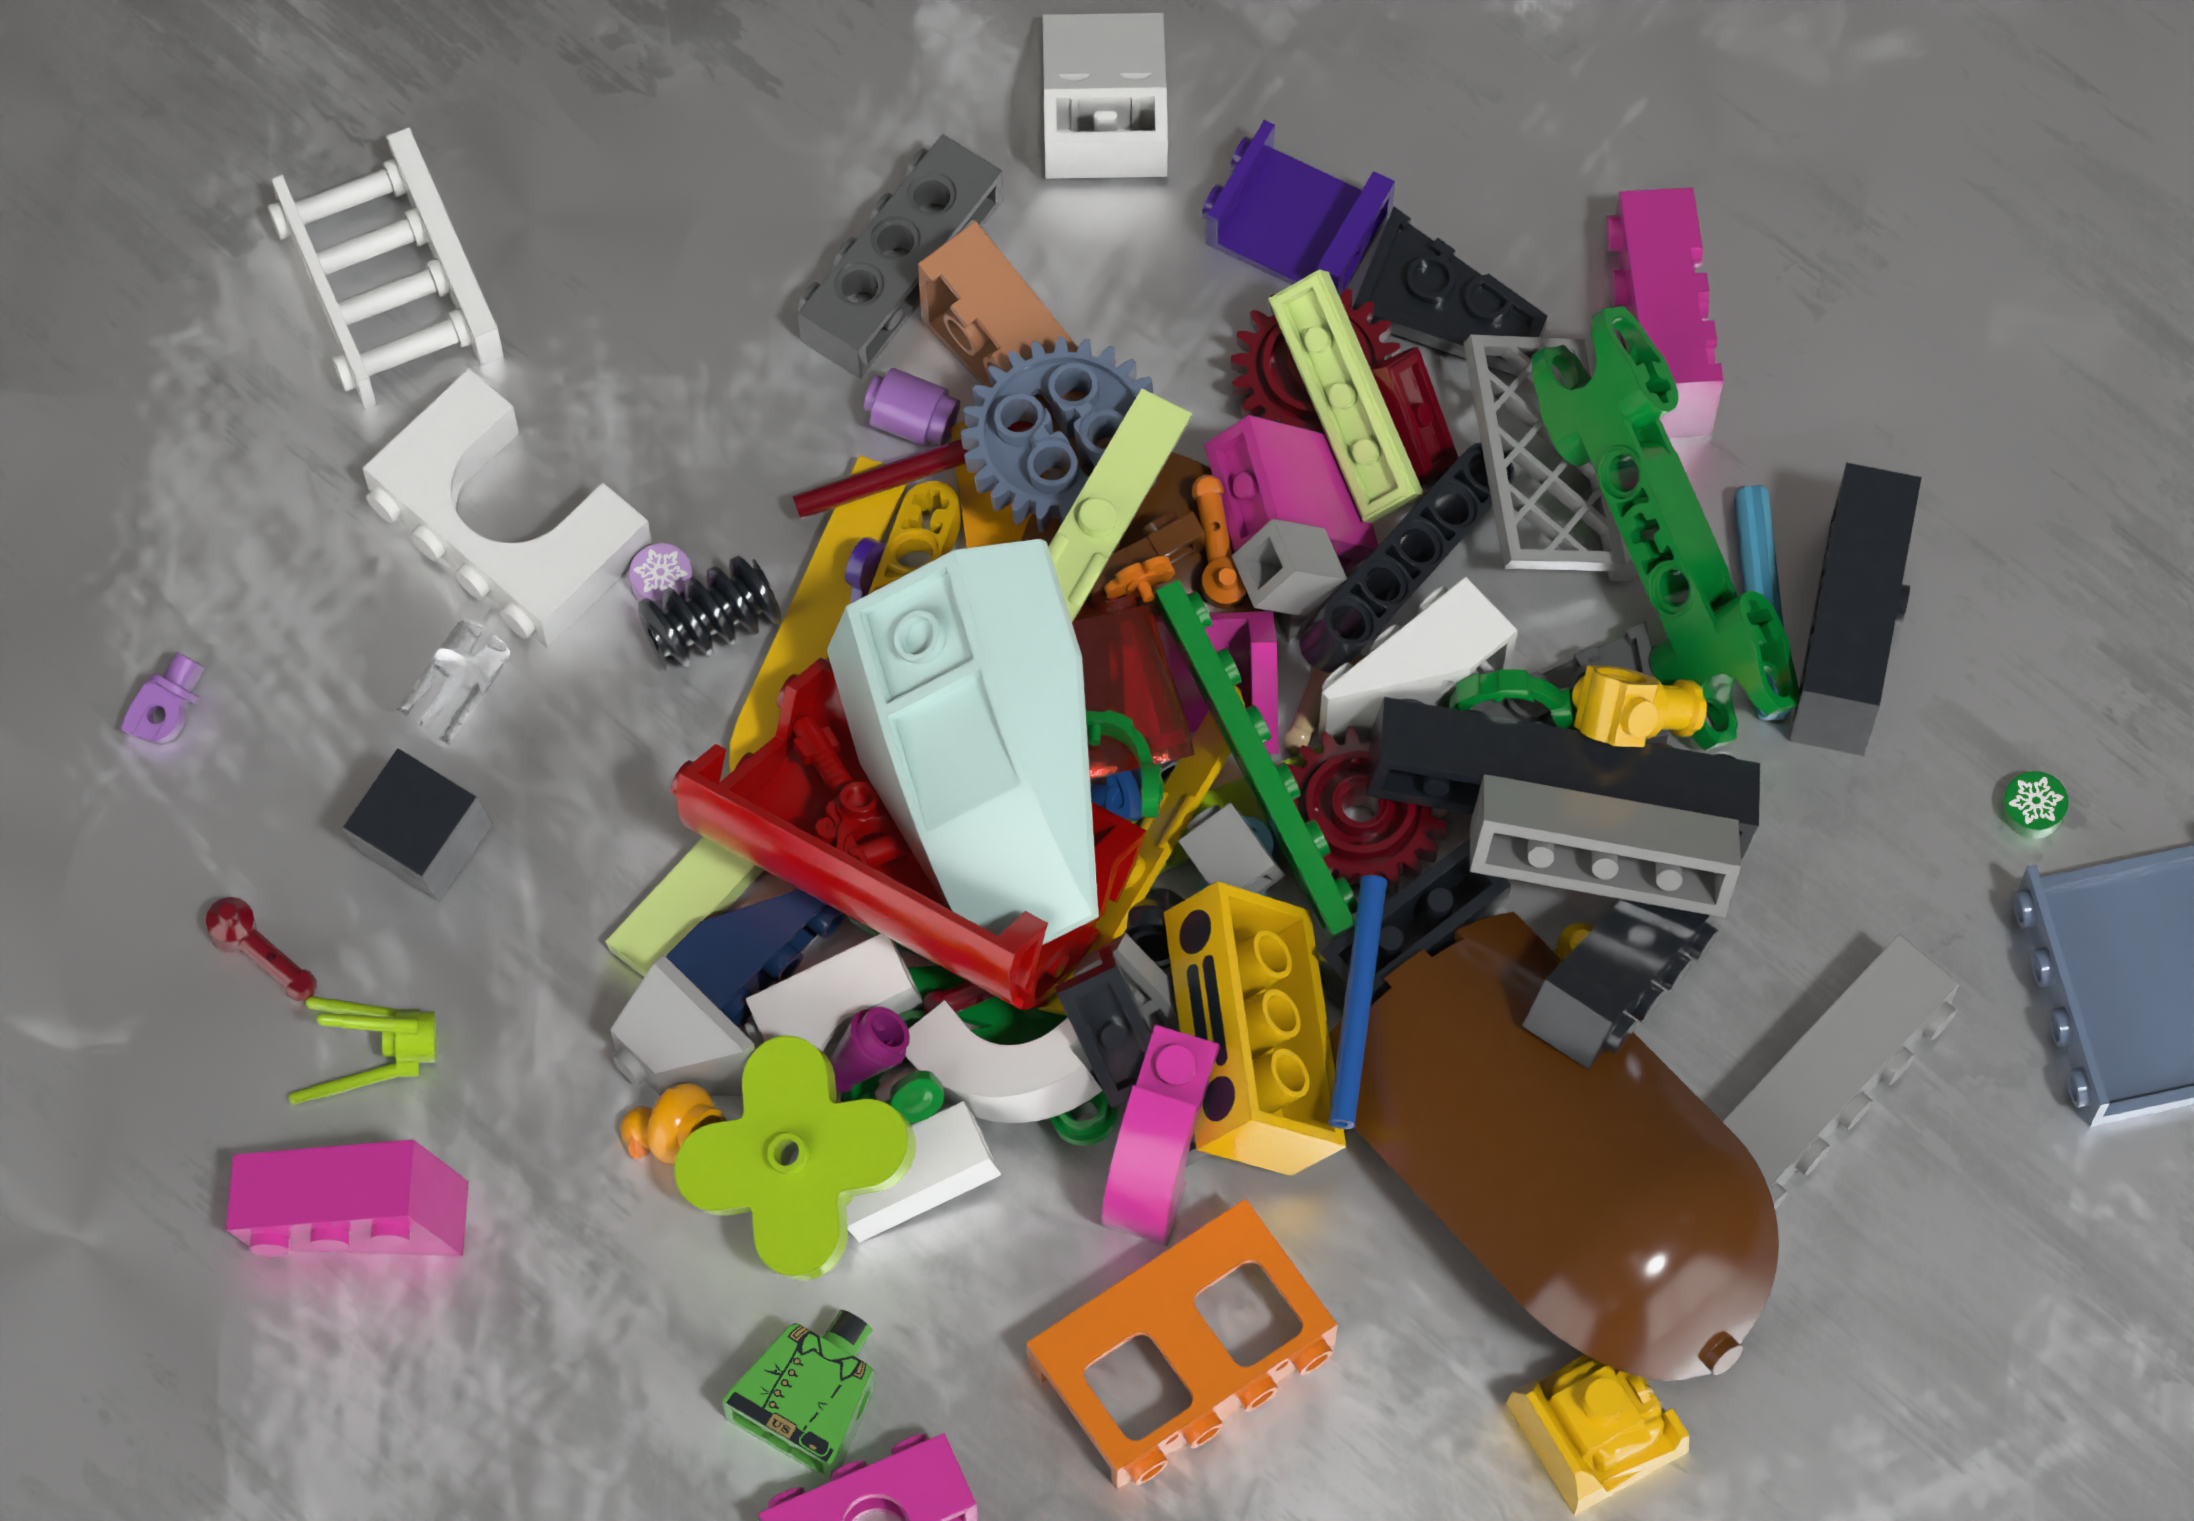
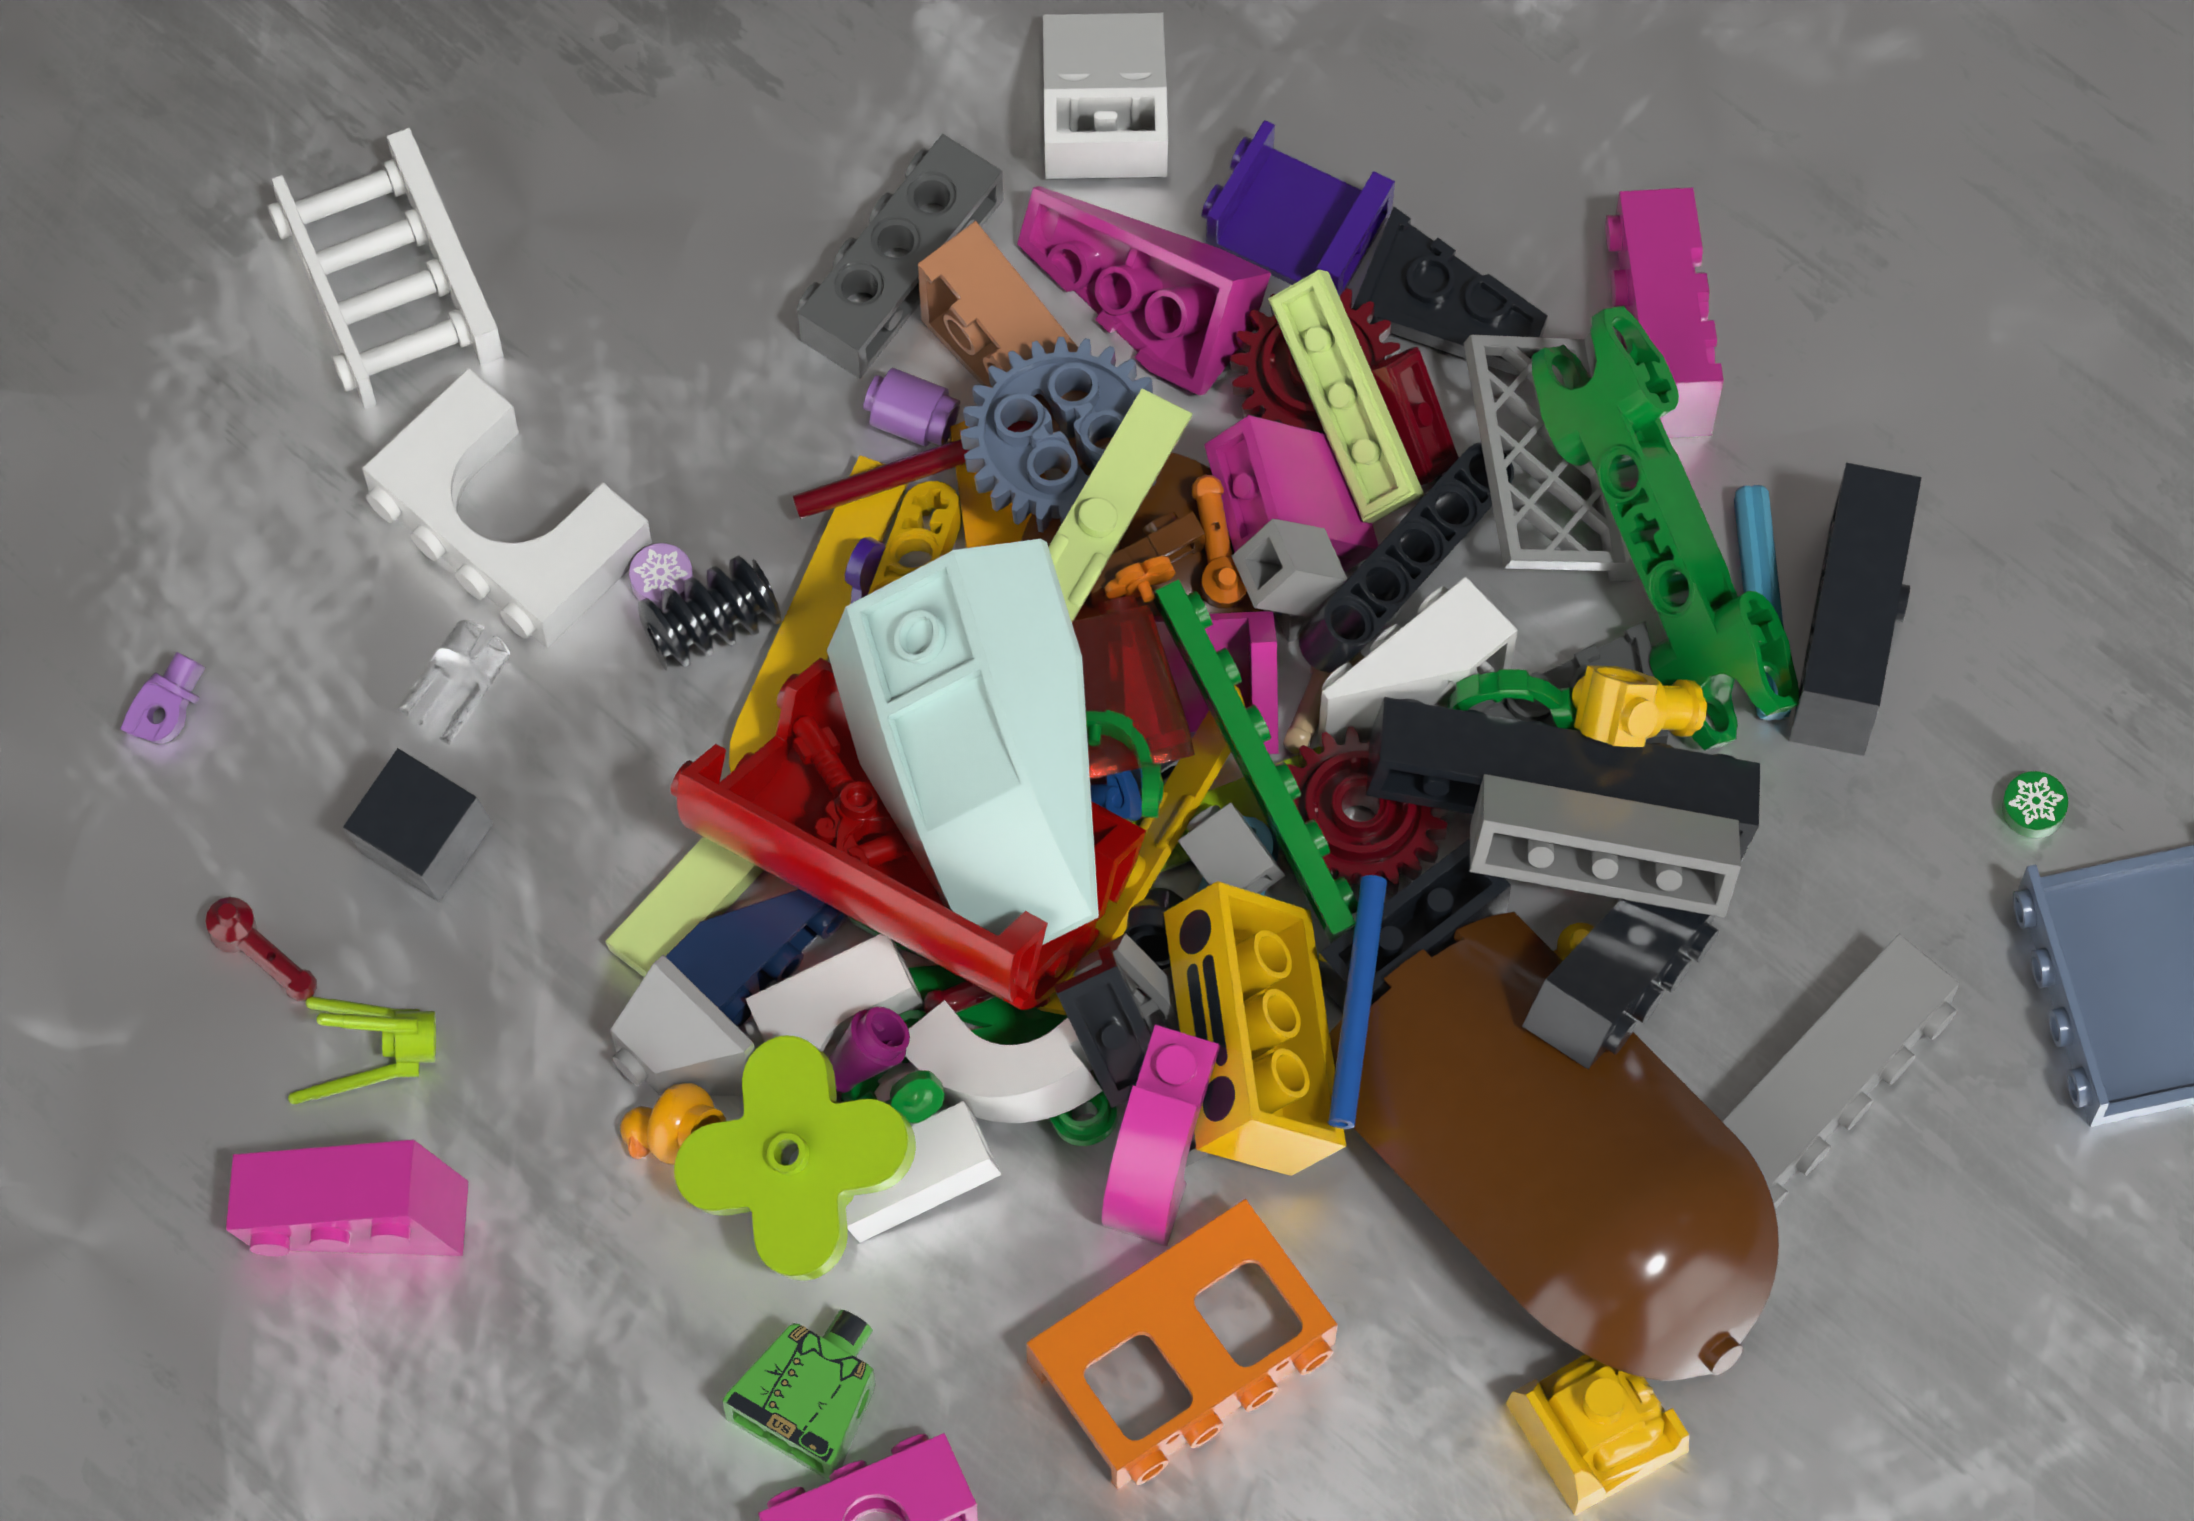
(1153, 287): none -> dark pink wedge

